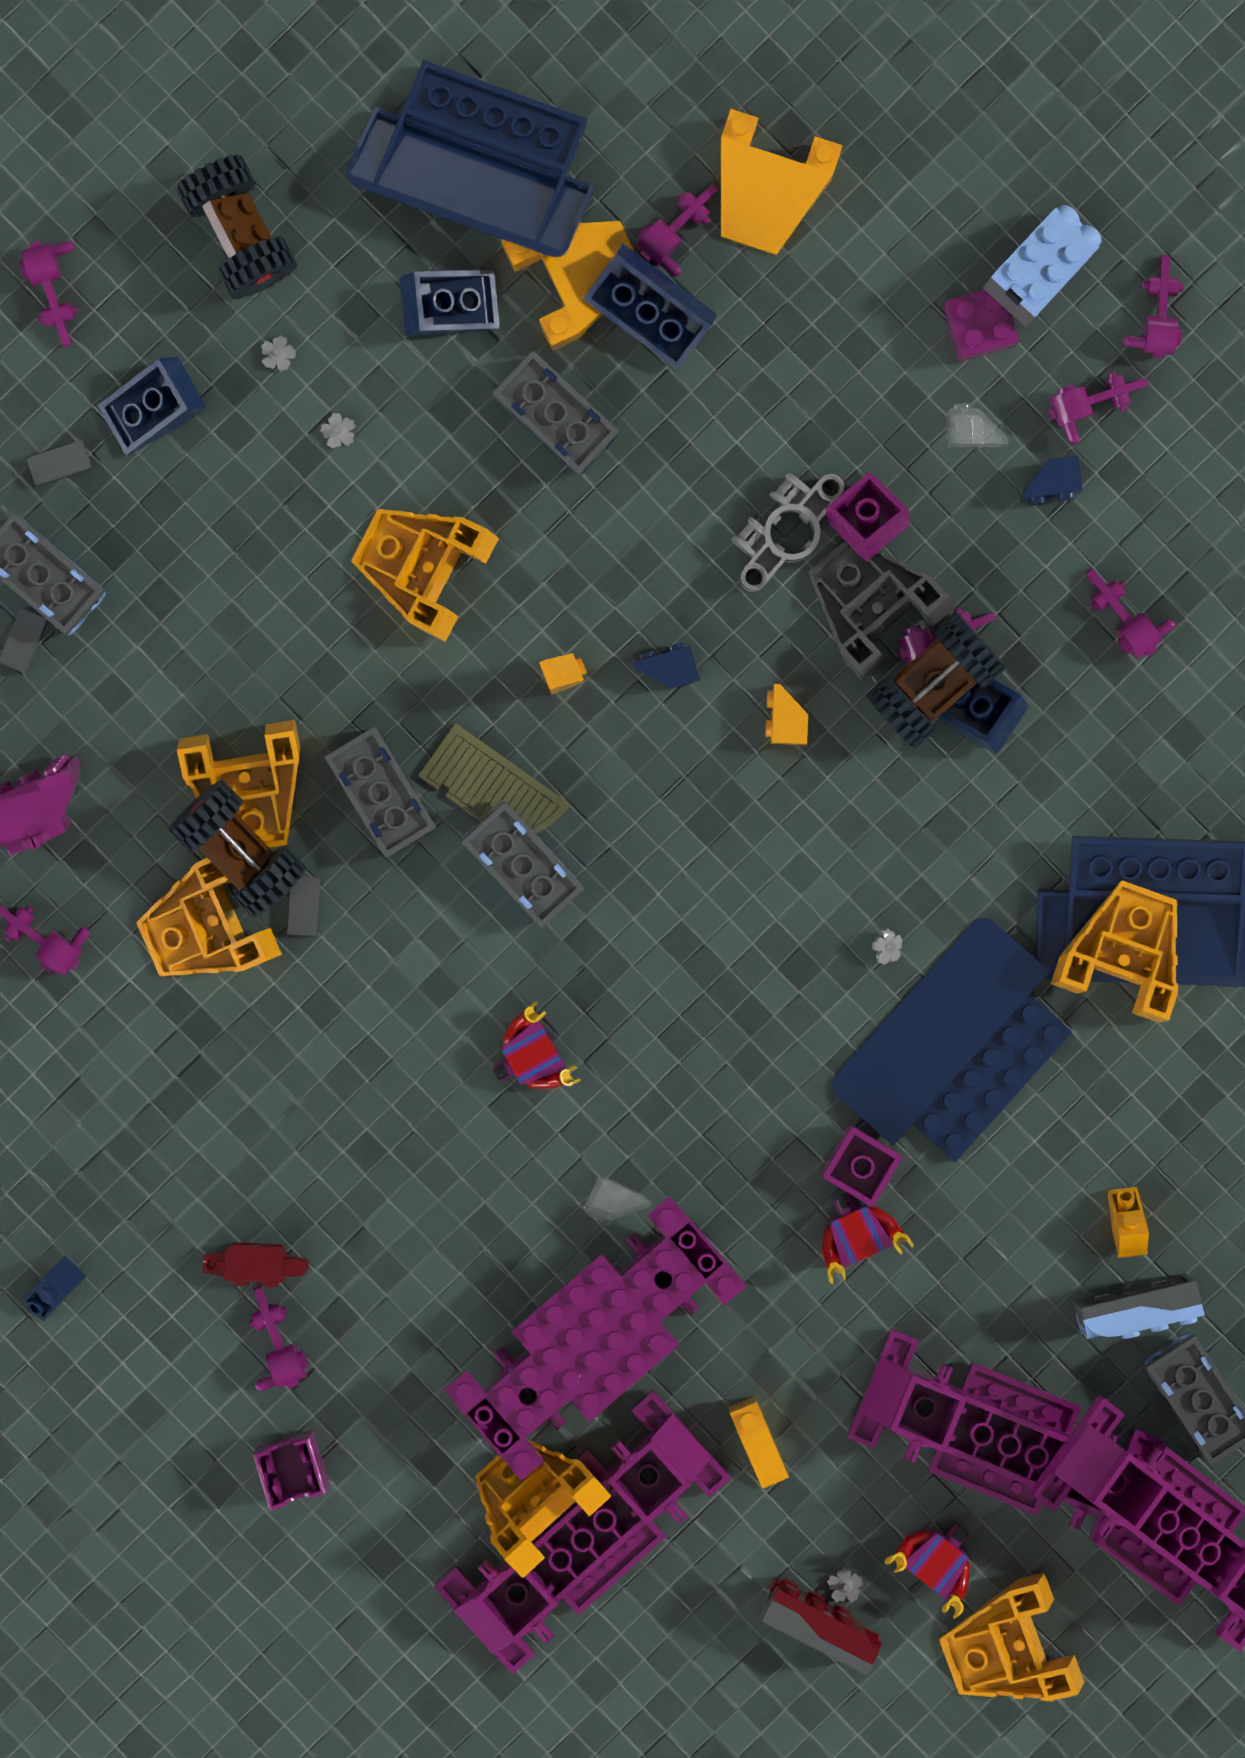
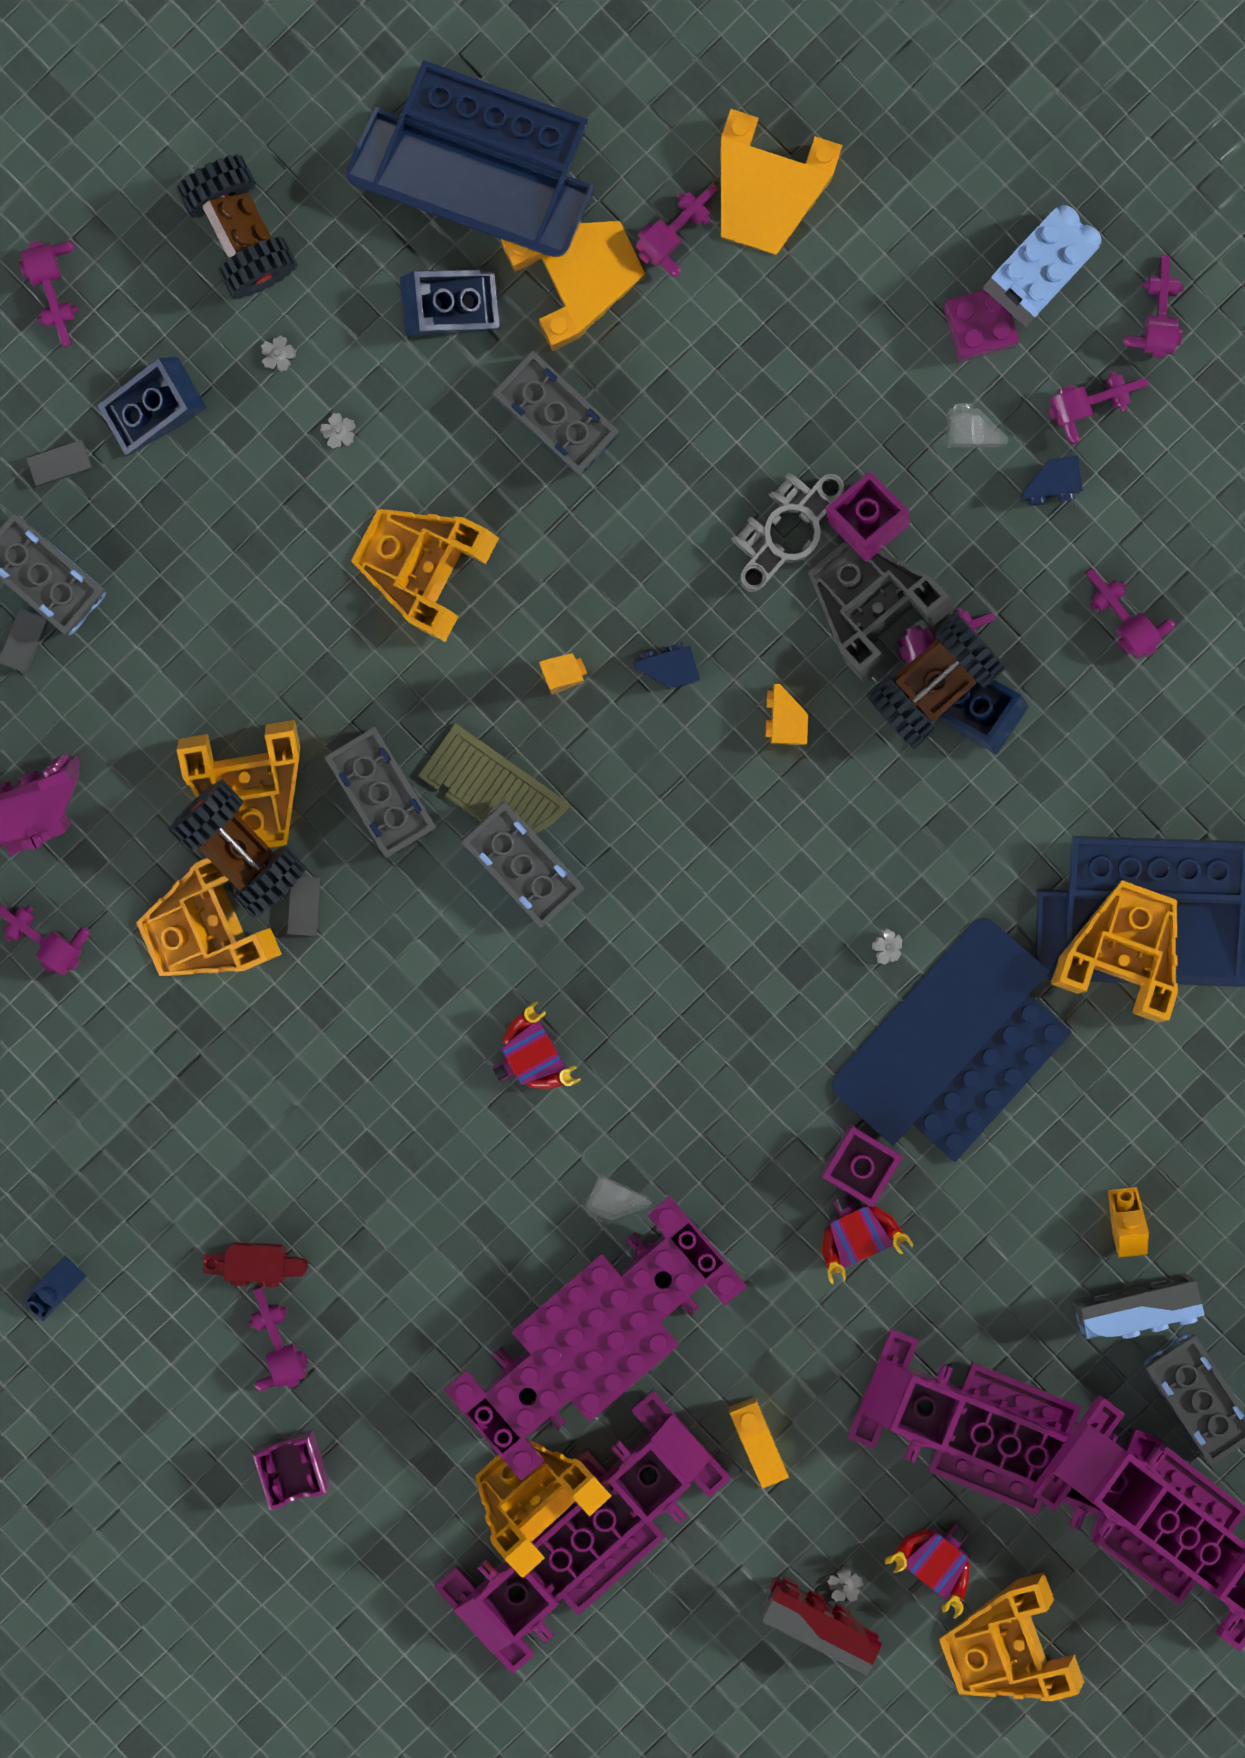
(650, 306): dark blue slope -> none

